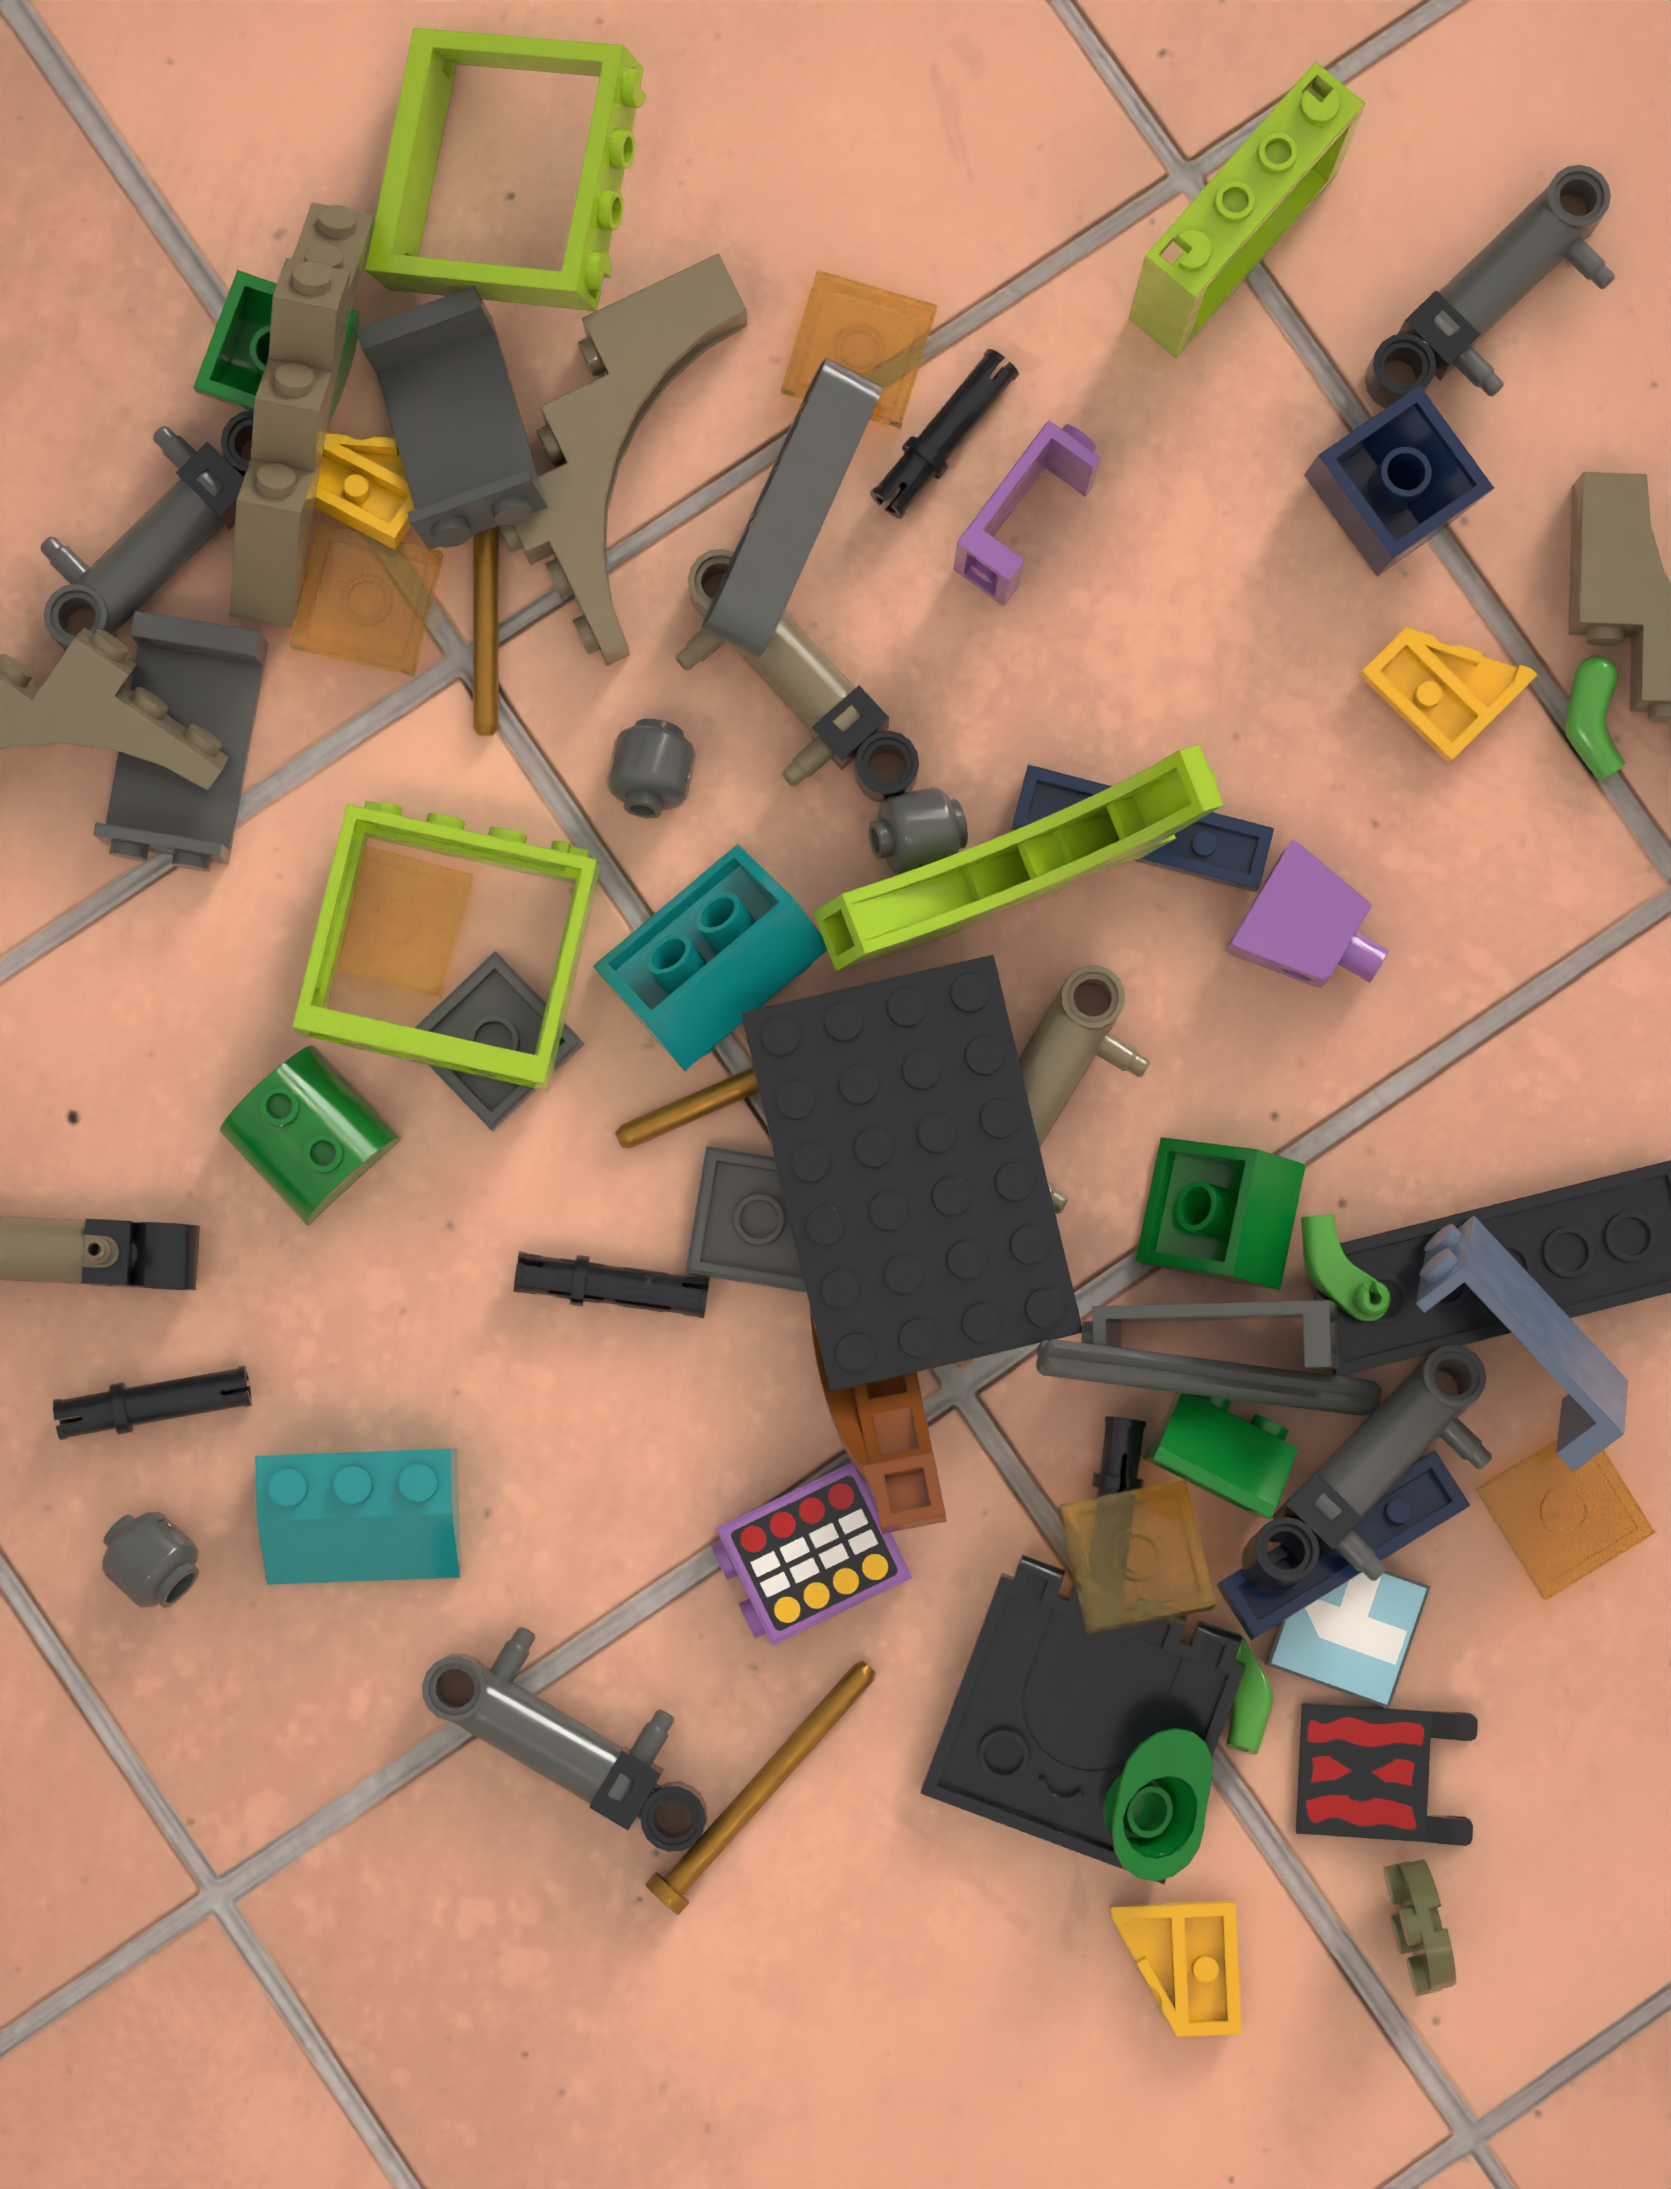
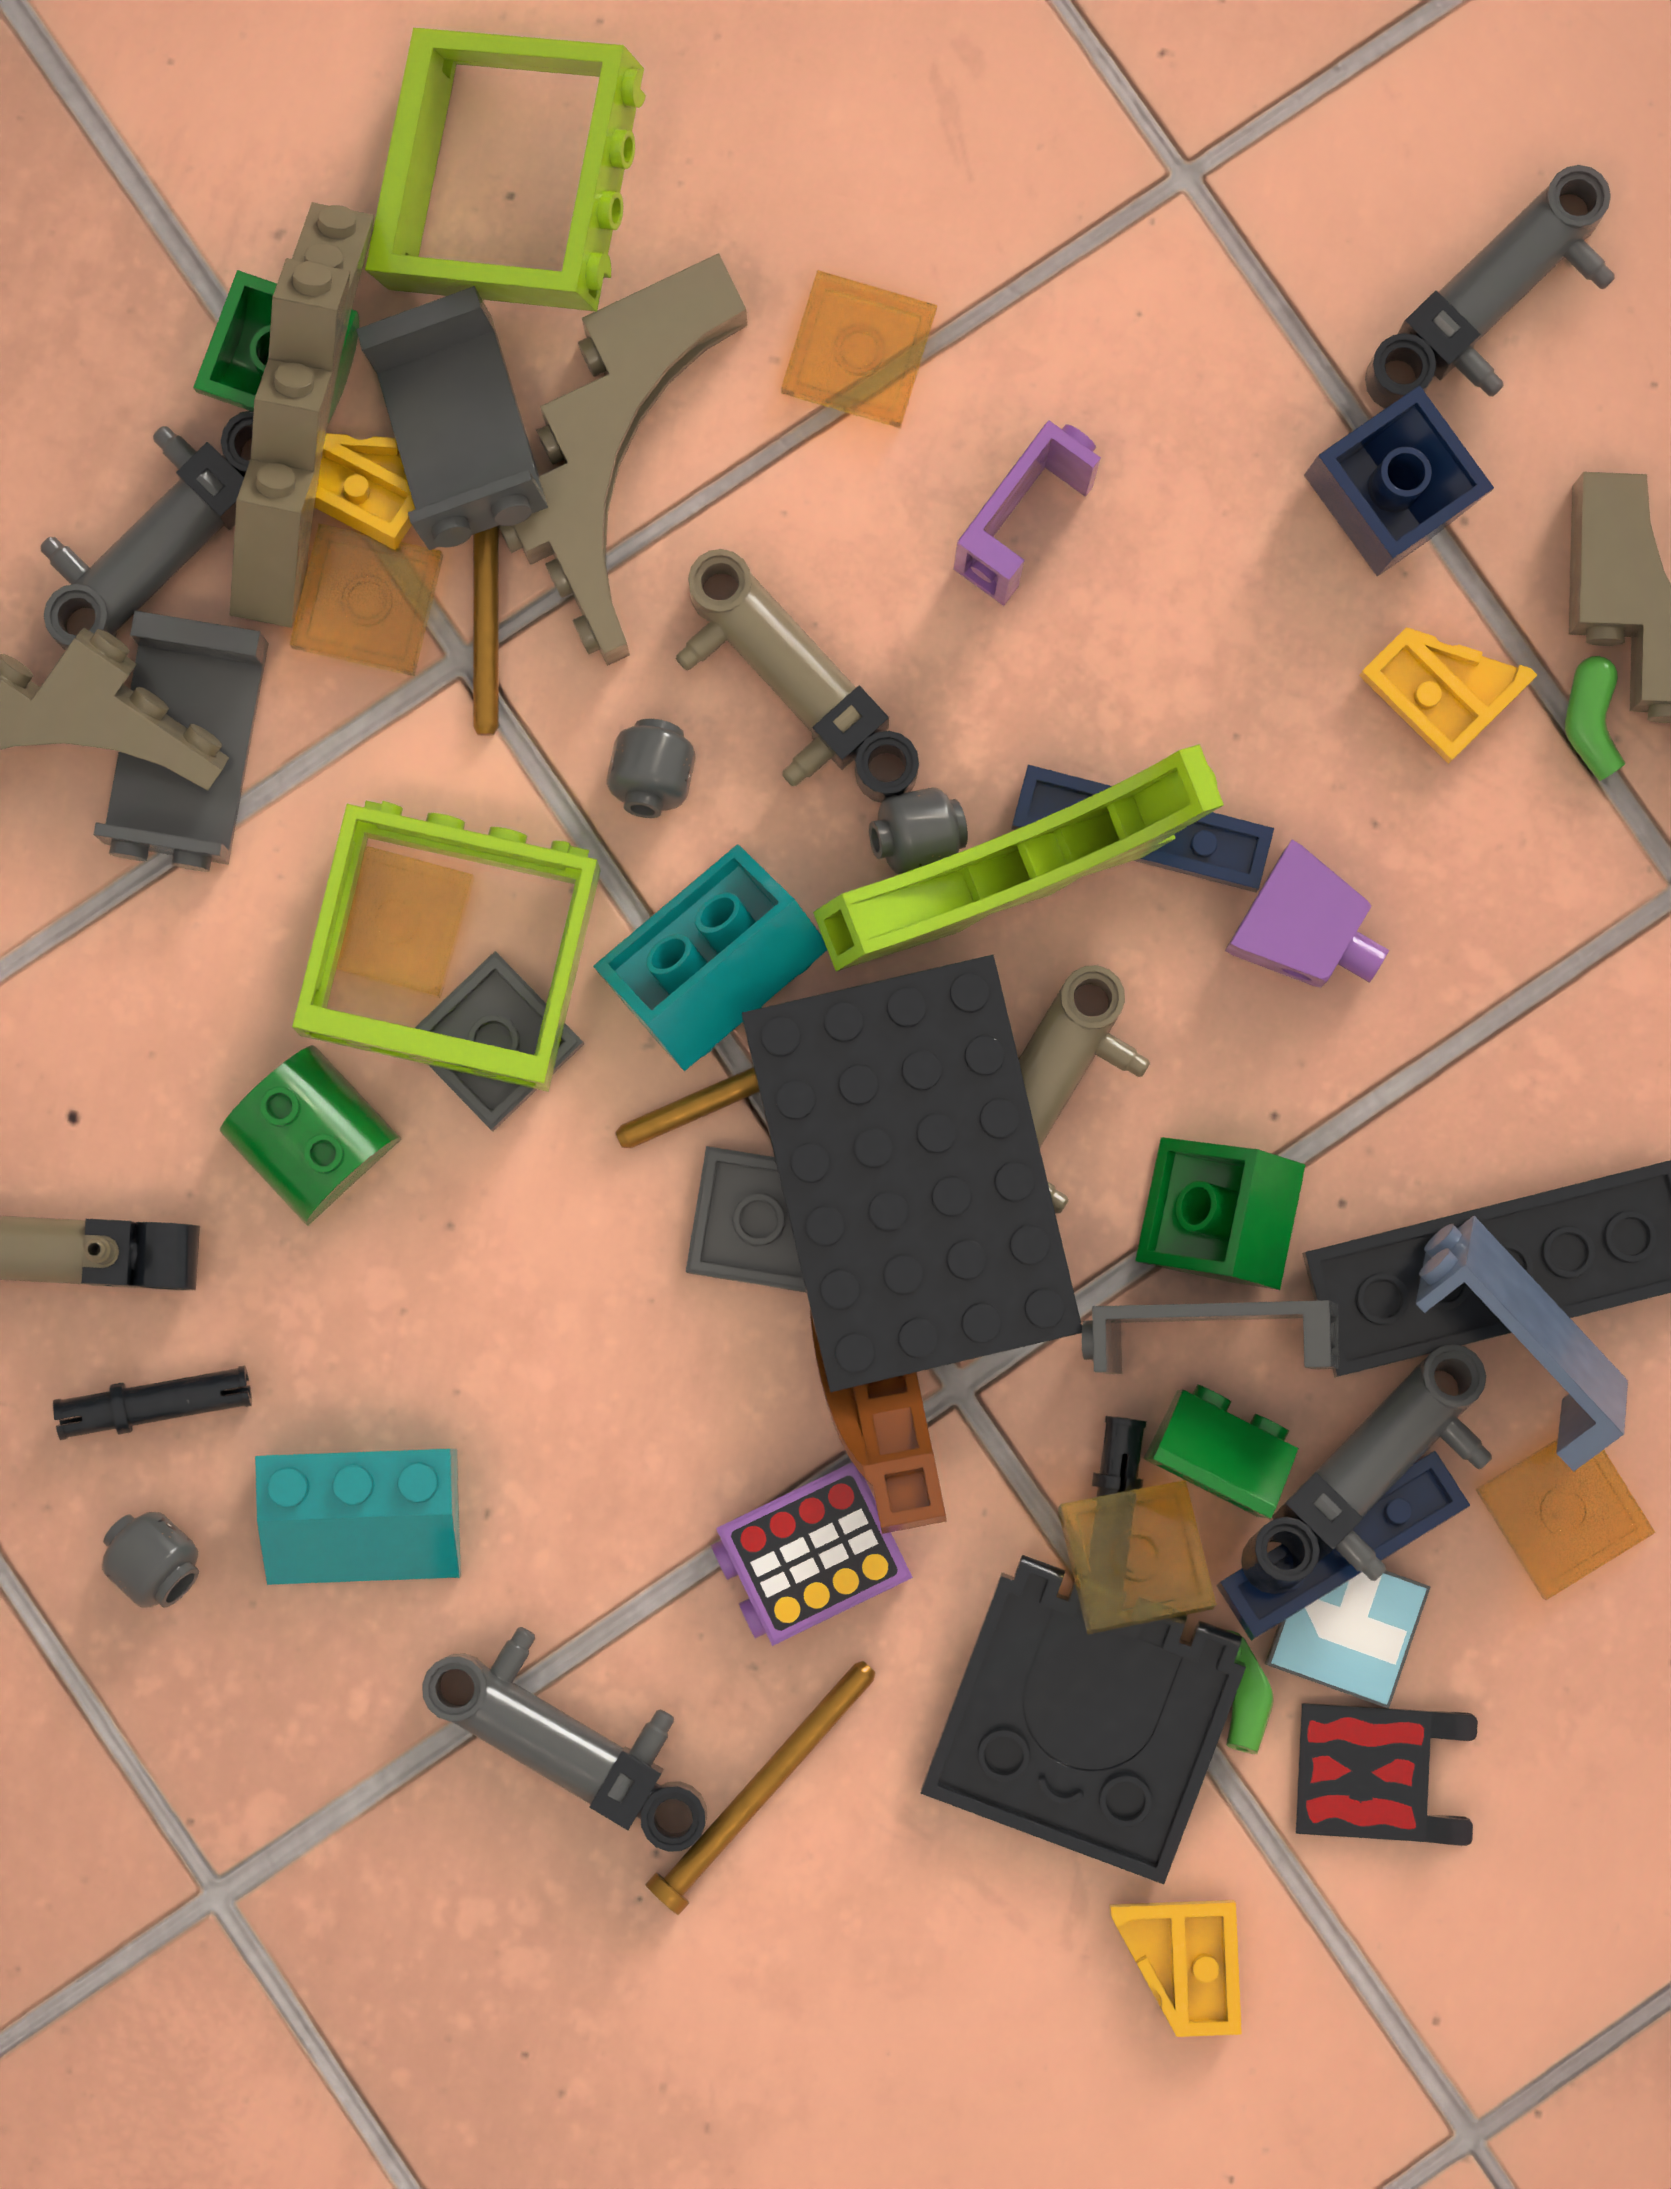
(610, 1284): black pin -> none
(792, 507): dark grey beam -> none
(927, 454): black pin -> none
(1160, 1804): green piece -> none
(1207, 1377): dark grey axle -> none
(1246, 209): lime window -> none
(1335, 1275): bright green arm -> none
(1420, 1927): olive plate -> none

